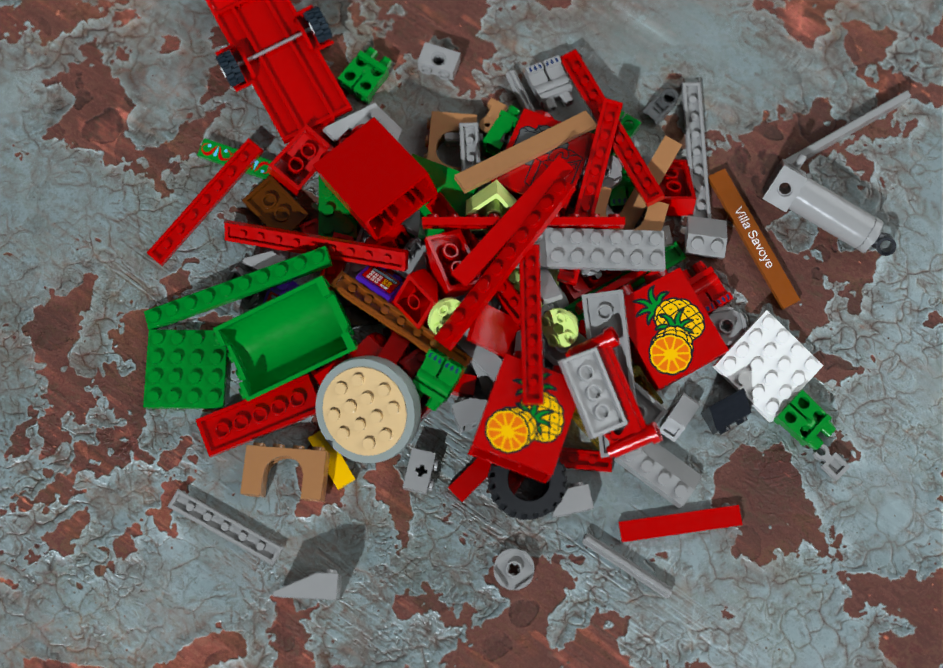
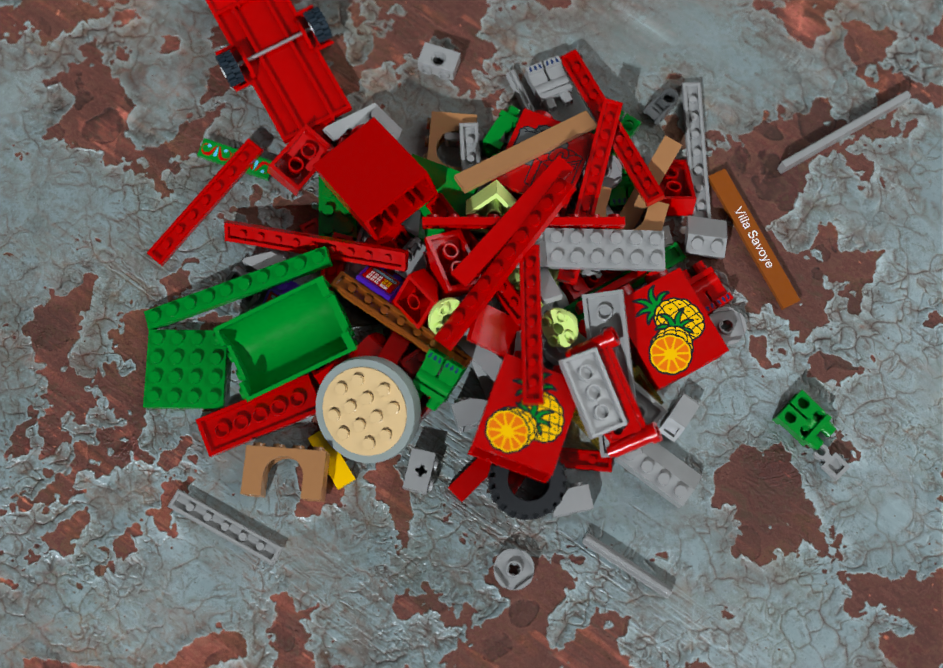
(275, 206): reddish brown plate -> none
(316, 586): light grey slope -> none
(365, 75): green hips -> none
(465, 386): red brick -> none
(494, 108): medium nougat leg -> none
(680, 523): red tile -> none
(727, 412): black slope -> none
(768, 365): white plate -> none
(825, 208): light grey piece -> none

